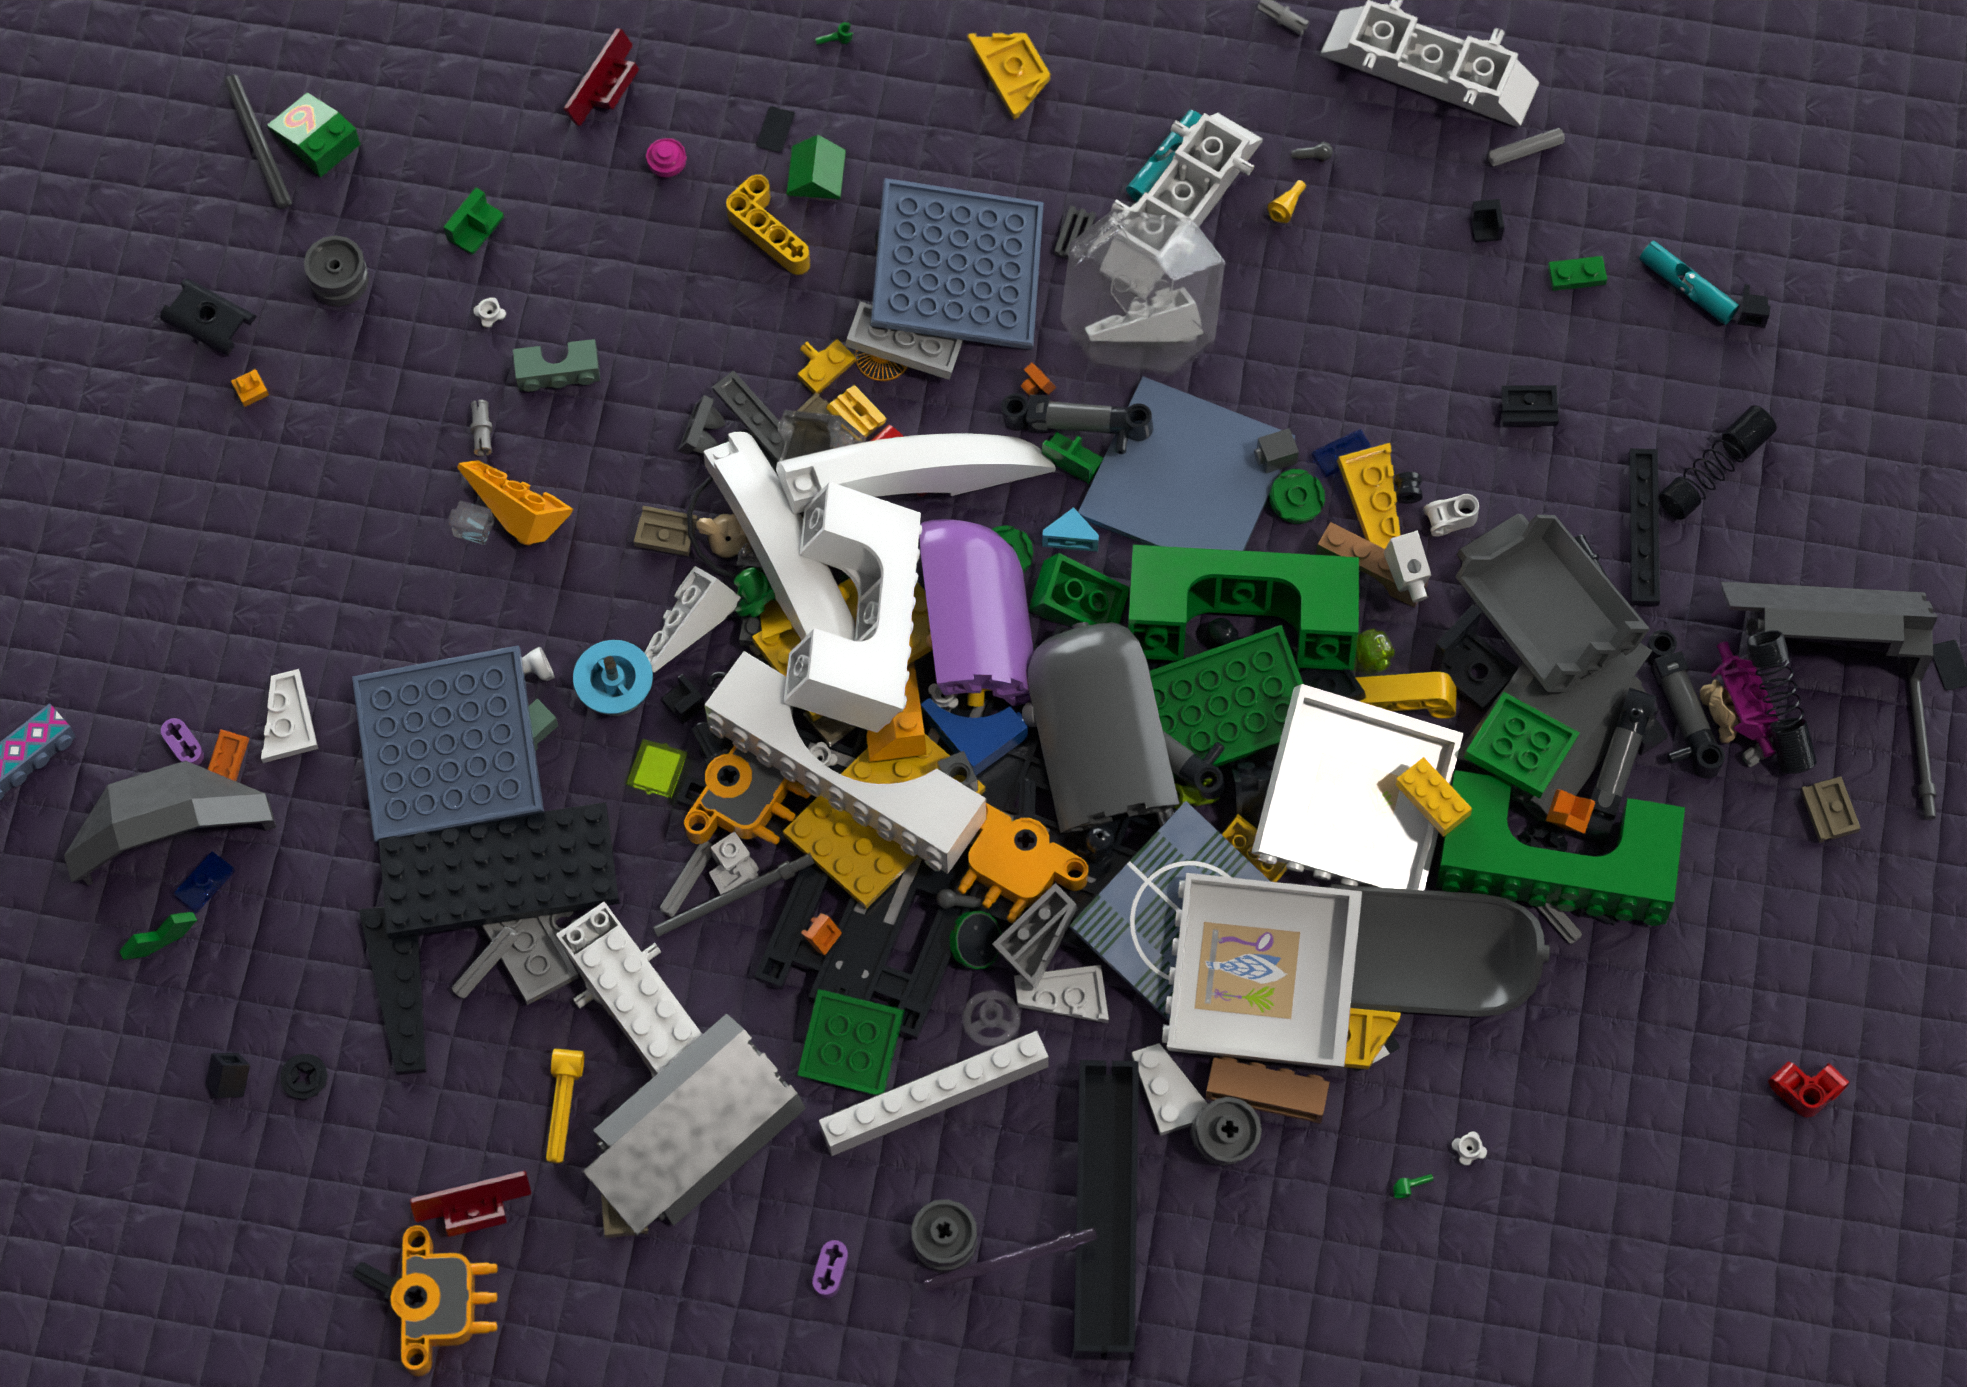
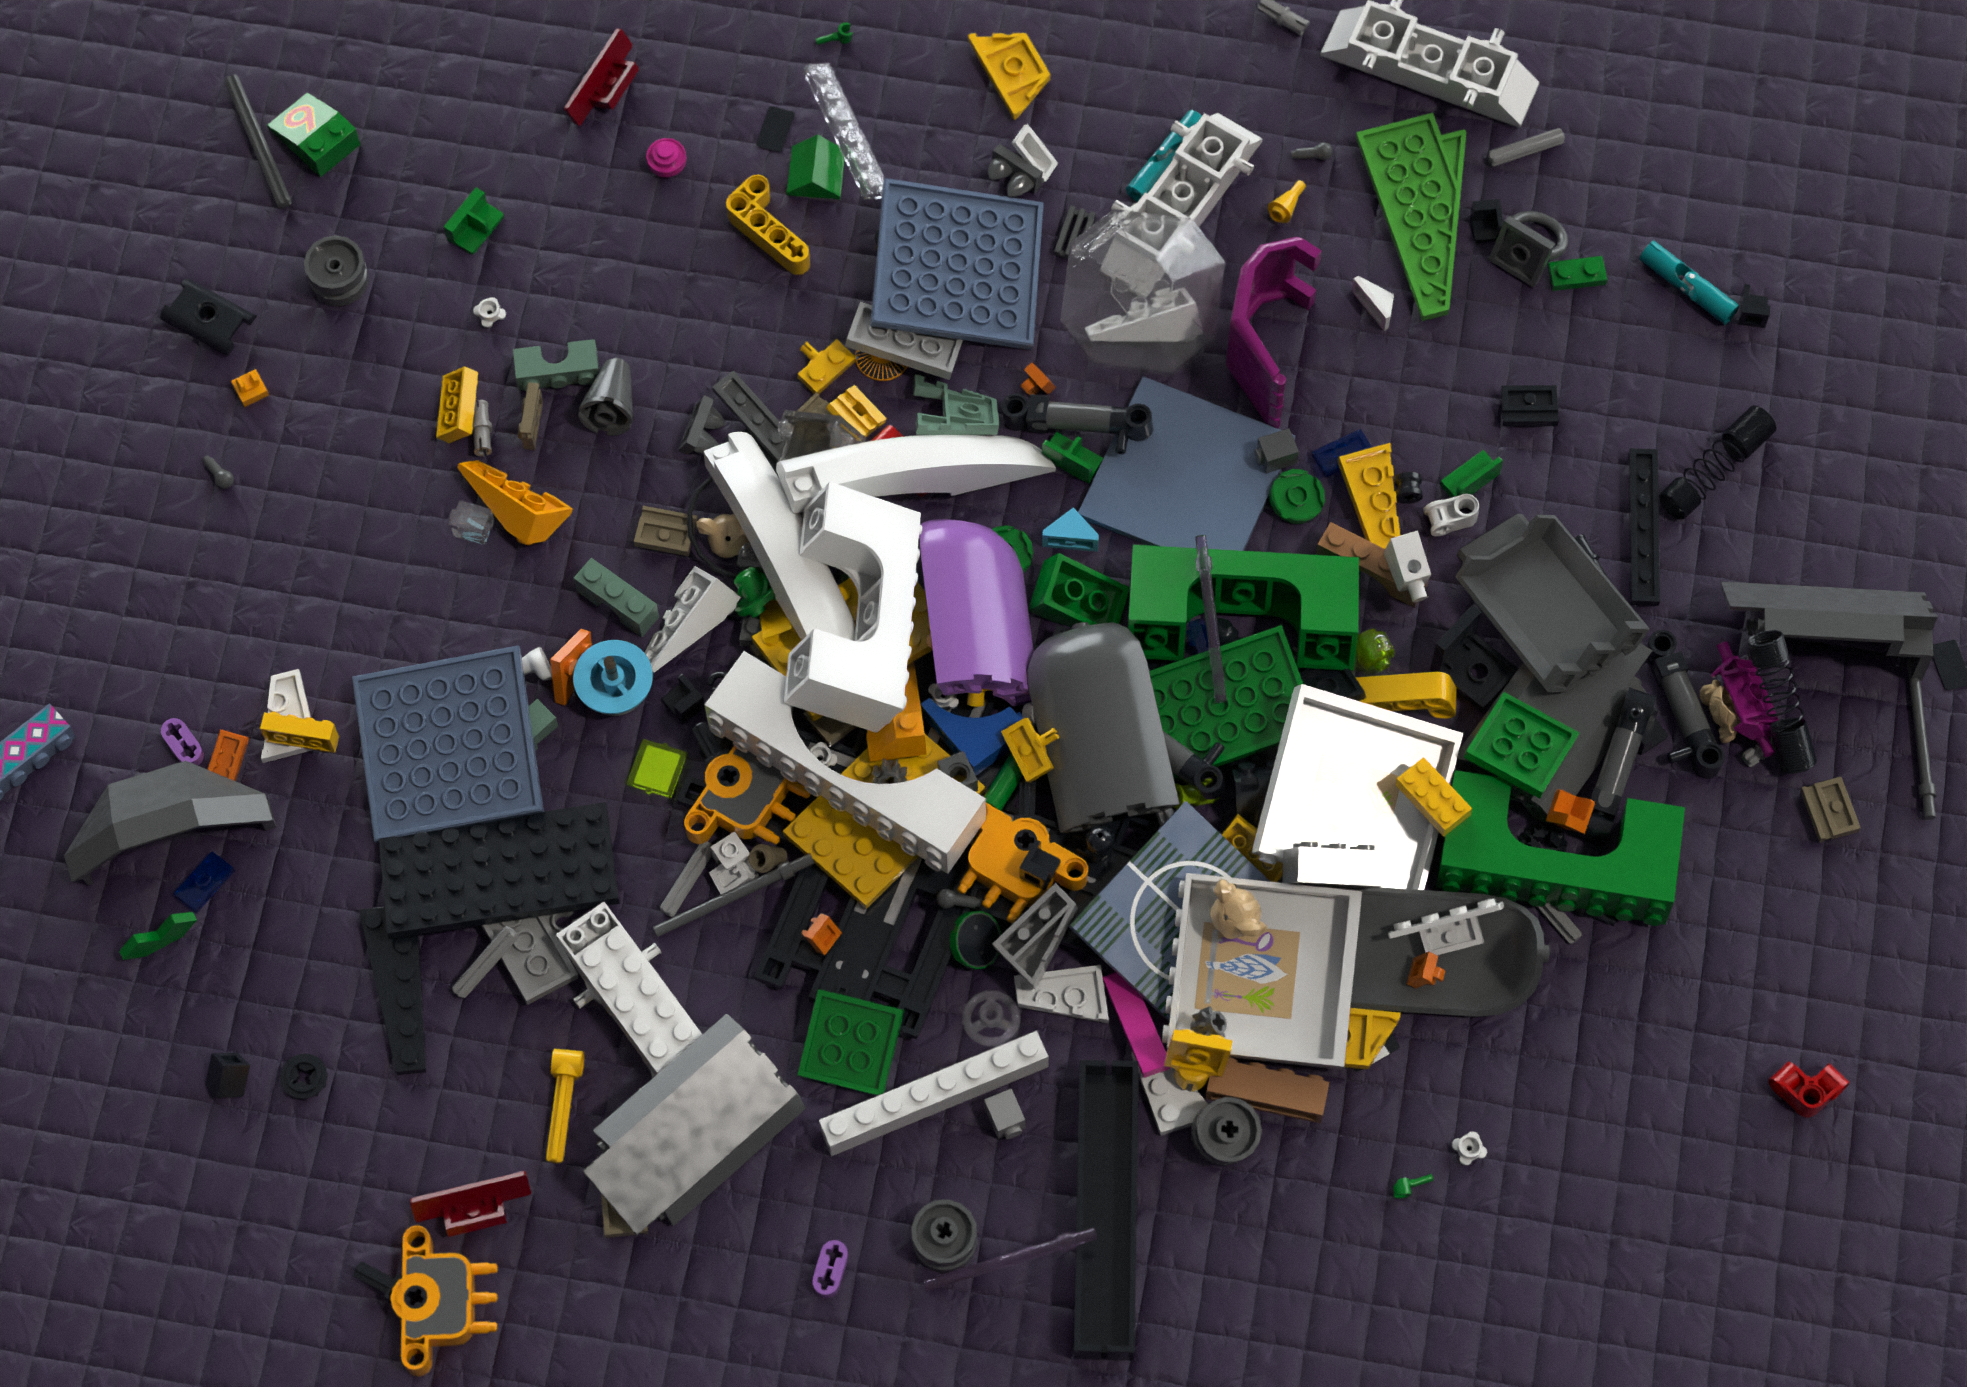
(223, 478): none -> dark grey piece
(299, 732): none -> yellow piece
(457, 404): none -> yellow piece
(531, 416): none -> dark tan plate
(564, 663): none -> orange wing
(609, 400): none -> dark grey cone
(629, 604): none -> sand green arch
(766, 857): none -> dark tan cone
(845, 129): none -> clear plate
(889, 768): none -> dark grey gear
(962, 412): none -> sand green wing
(1004, 783): none -> green piece
(1005, 1114): none -> light grey brick
(1022, 174): none -> dark grey tile
(1029, 748): none -> yellow plate
(1034, 151): none -> white slope
(1038, 866): none -> black panel
(1136, 1025): none -> dark pink tile
(1197, 1057): none -> yellow plate
(1198, 635): none -> clear blue plate
(1204, 566): none -> bar
(1209, 1022): none -> dark grey gear
(1240, 907): none -> tan hair
(1264, 279): none -> magenta windscreen
(1333, 865): none -> brick
(1375, 300): none -> white slope
(1419, 193): none -> bright green wing
(1425, 971): none -> orange tile
(1449, 932): none -> white bracket
(1472, 475): none -> green panel
(1524, 250): none -> dark grey tile

